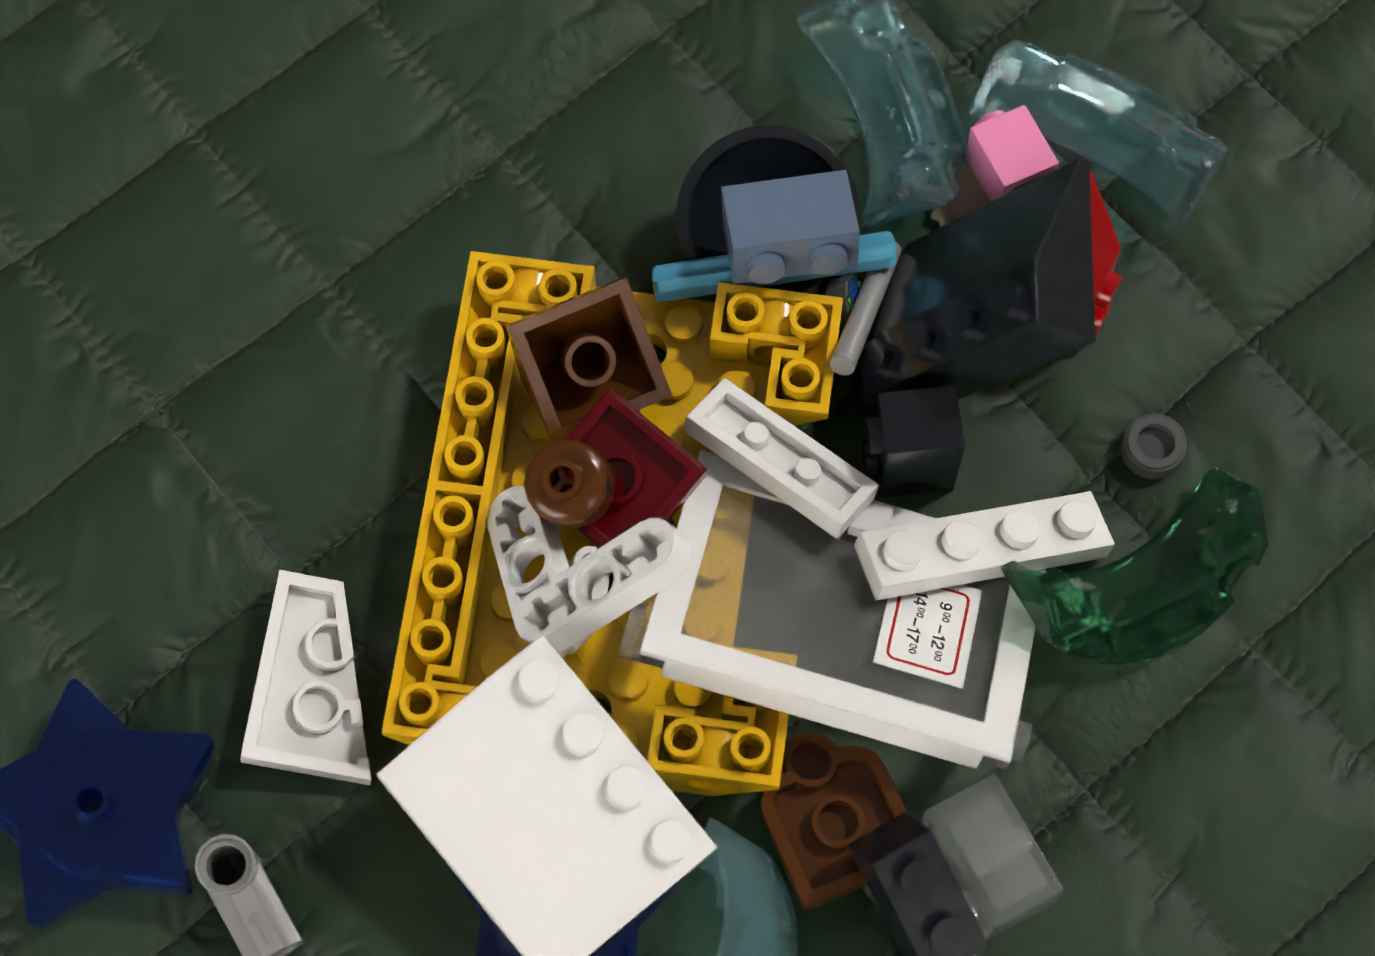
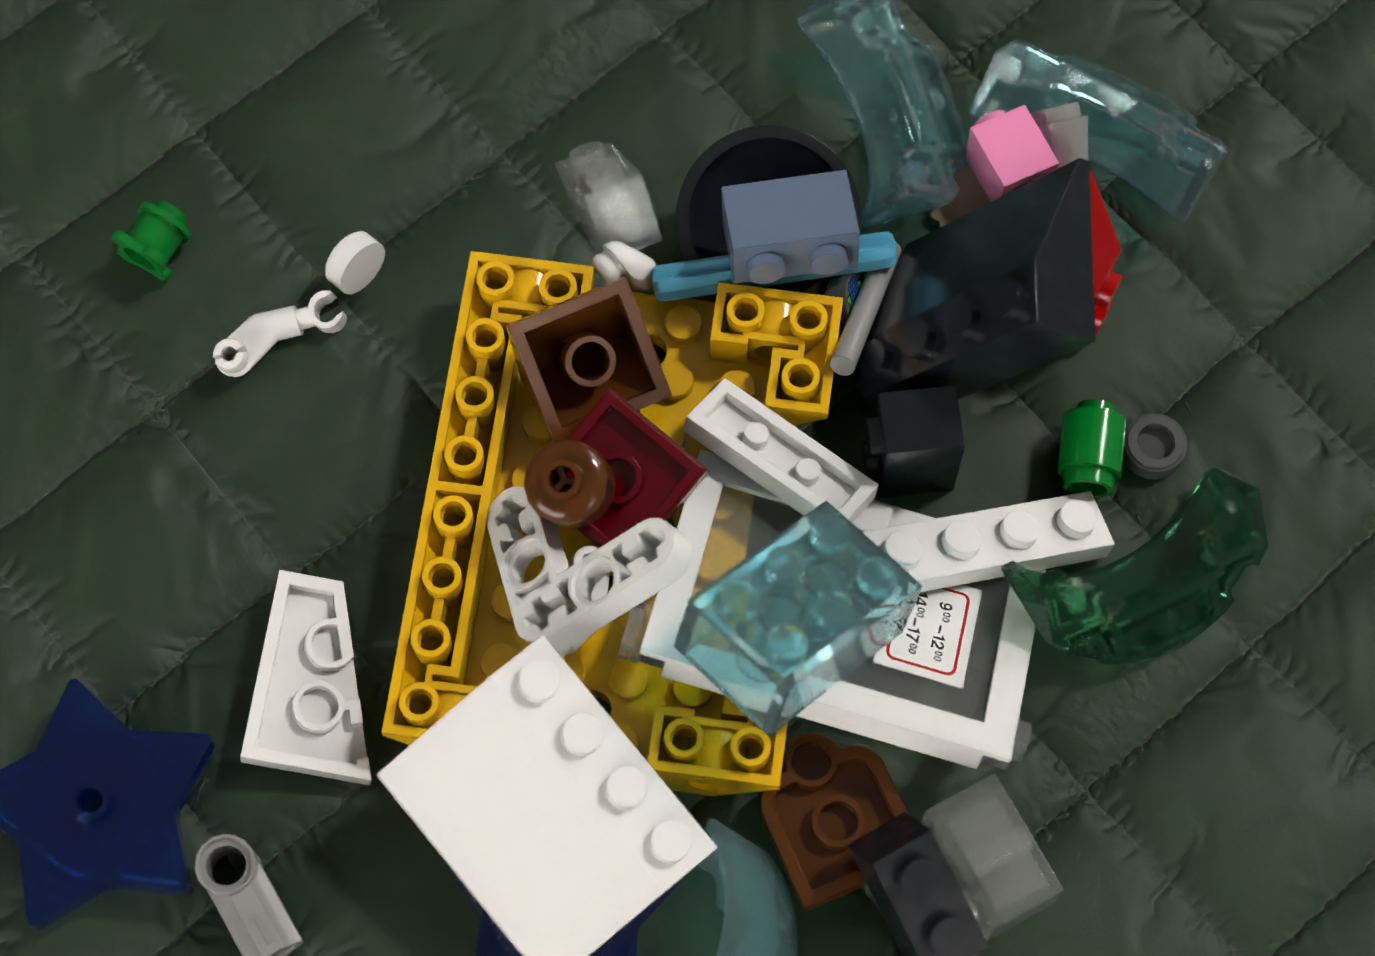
(153, 237): none -> green brick
(263, 330): none -> white arm
(354, 262): none -> white tile
(608, 196): none -> clear slope
(622, 259): none -> white arm
(796, 616): none -> clear light blue brick
(1064, 131): none -> light grey cone
(1091, 448): none -> green brick

